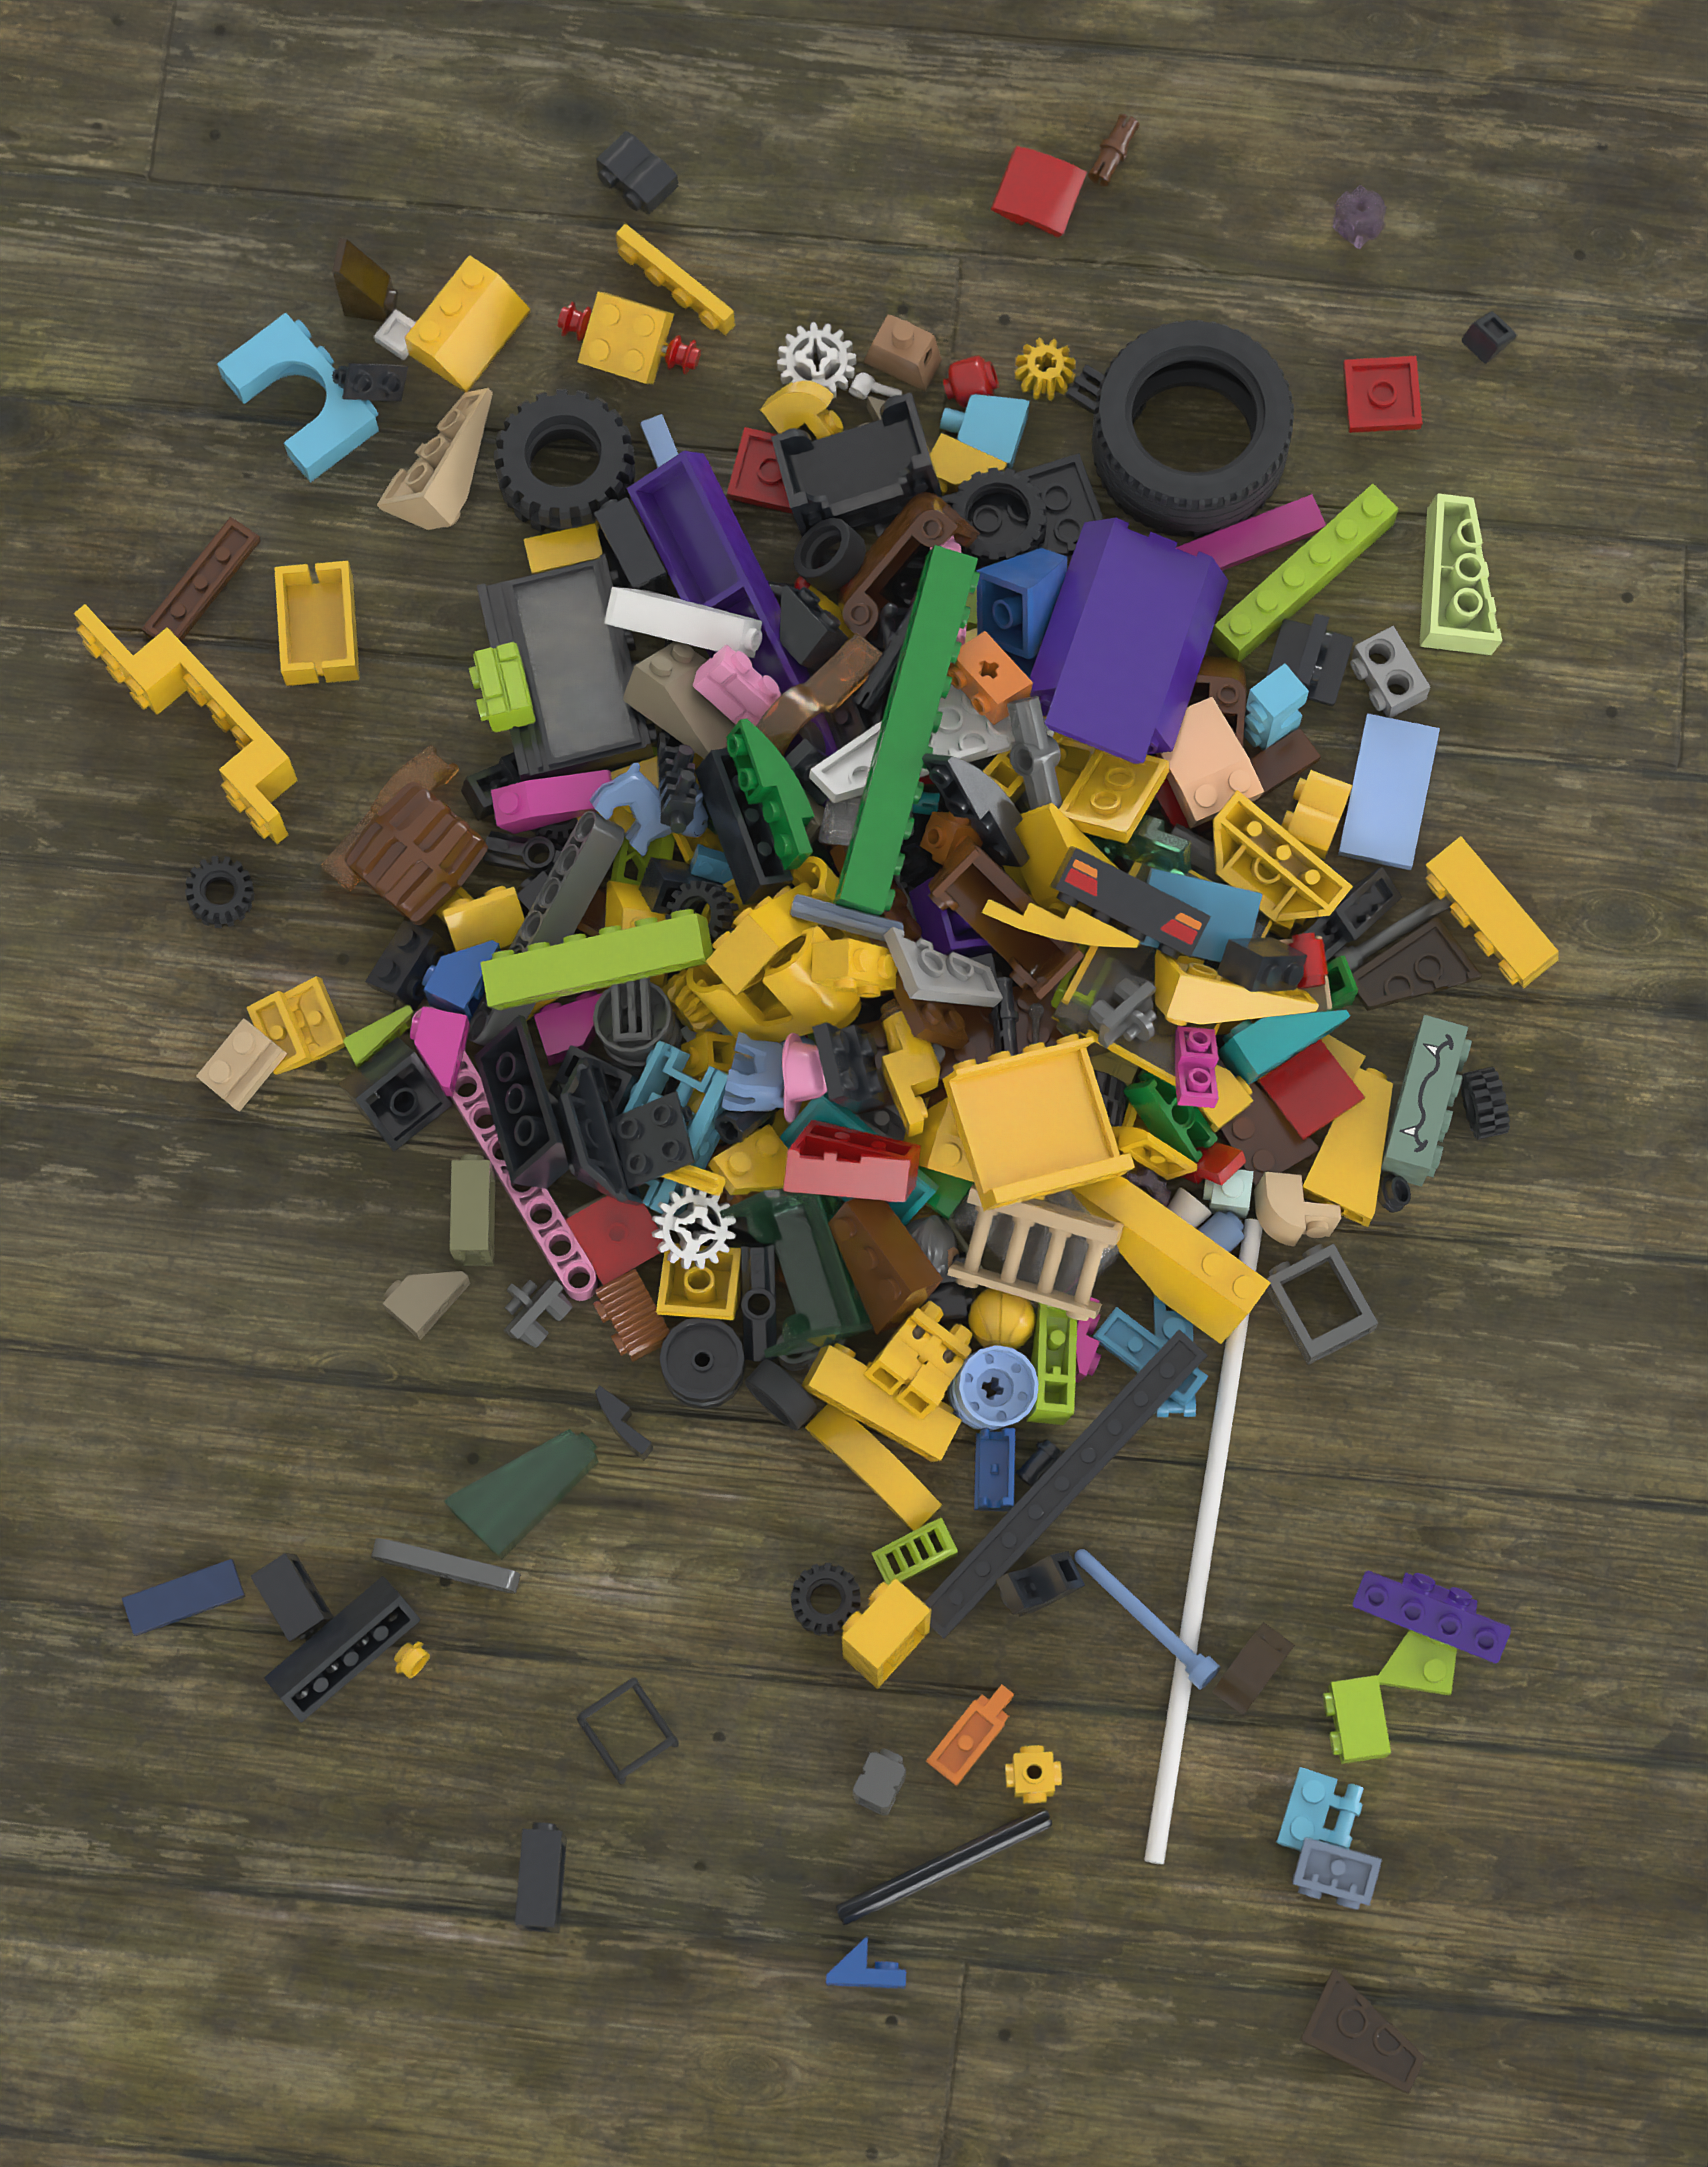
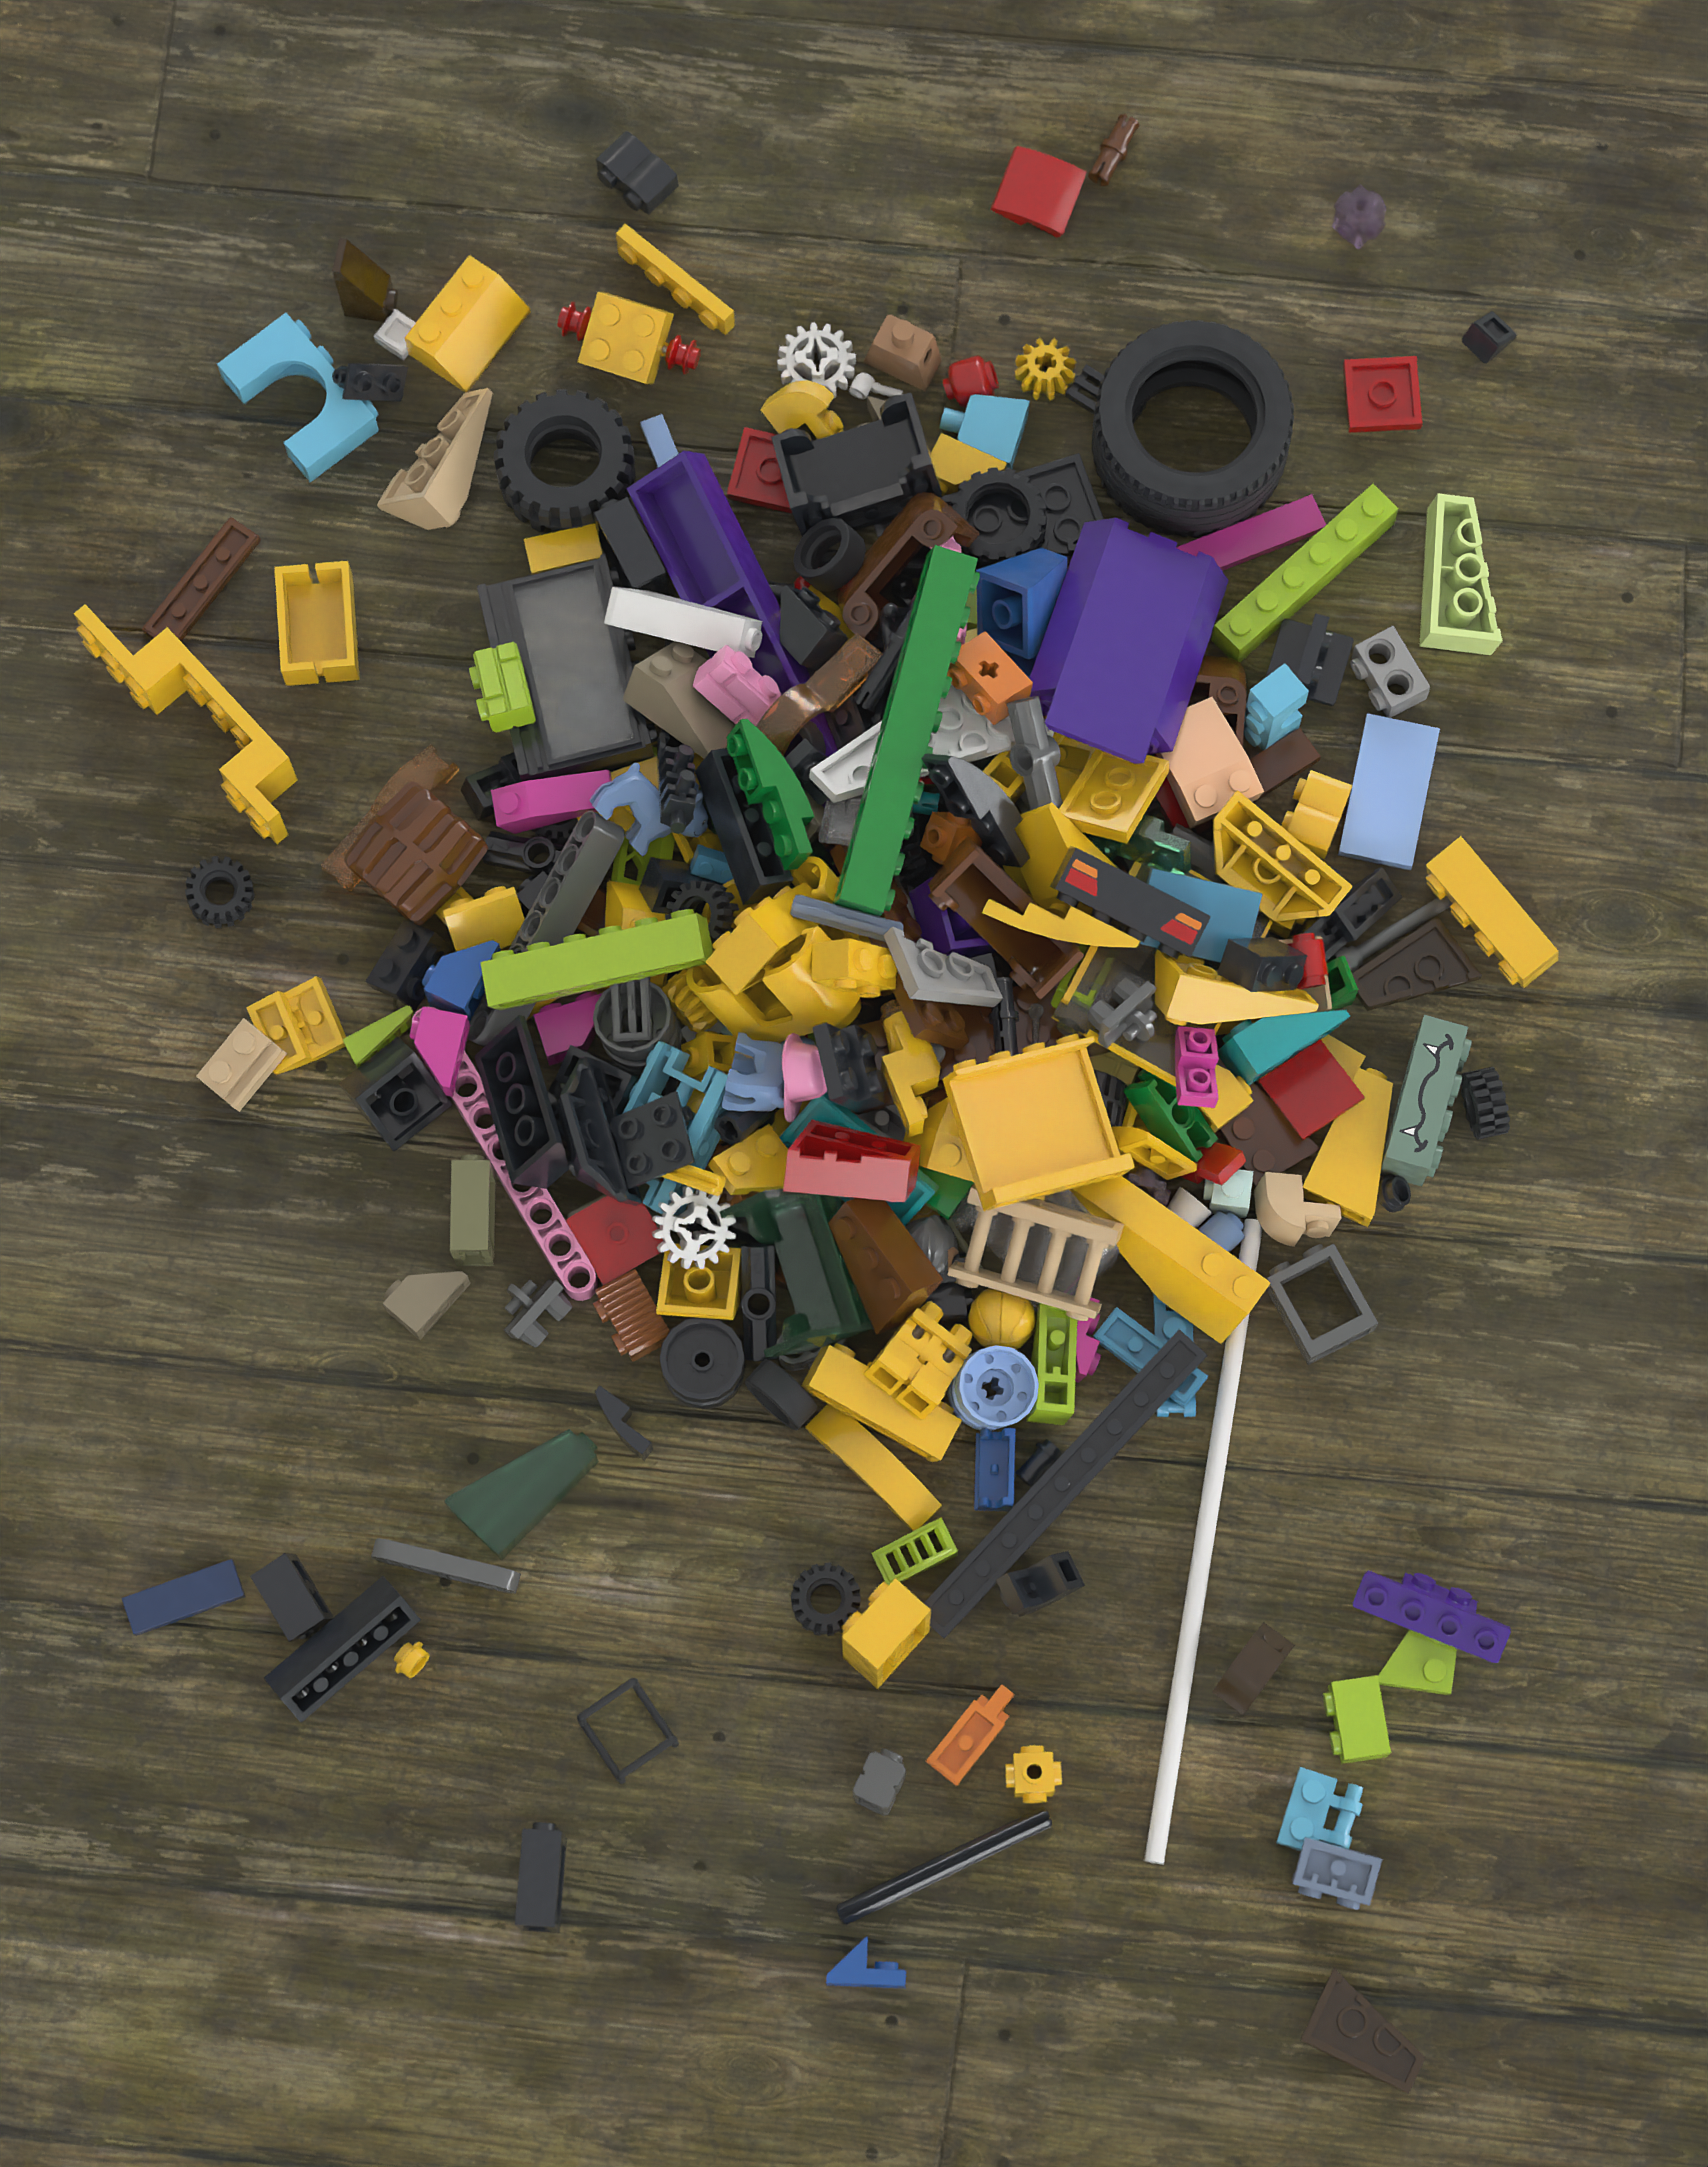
(1200, 1669): medium blue piece -> none

